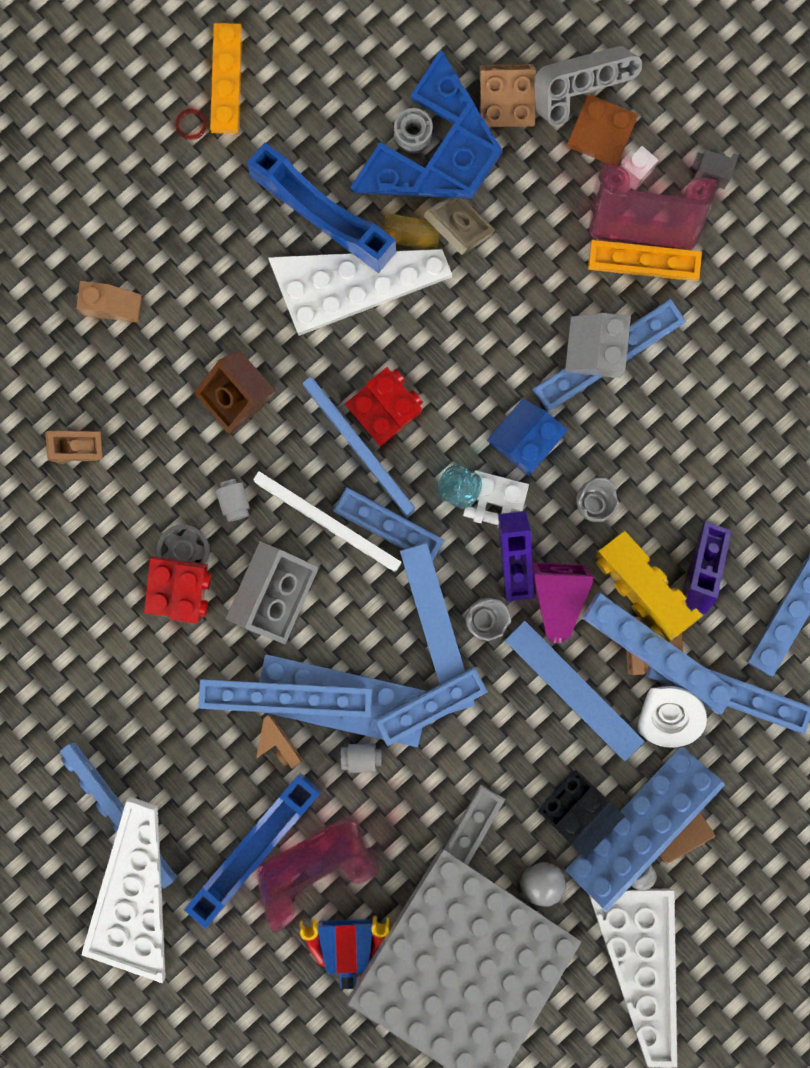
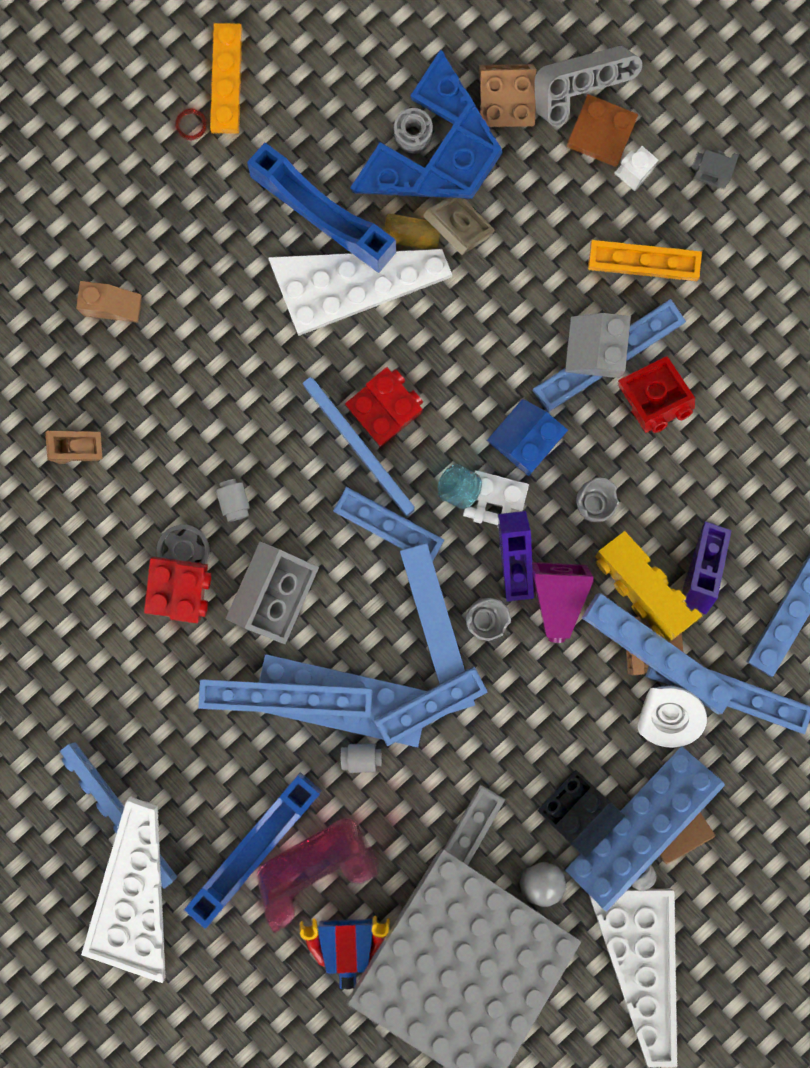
(234, 391): reddish brown slope -> none
(274, 735): medium nougat slope -> none
(327, 522): white tile -> none
(574, 691): medium blue tile -> none
(648, 217): clear pink windscreen -> none
(657, 395): none -> red plate

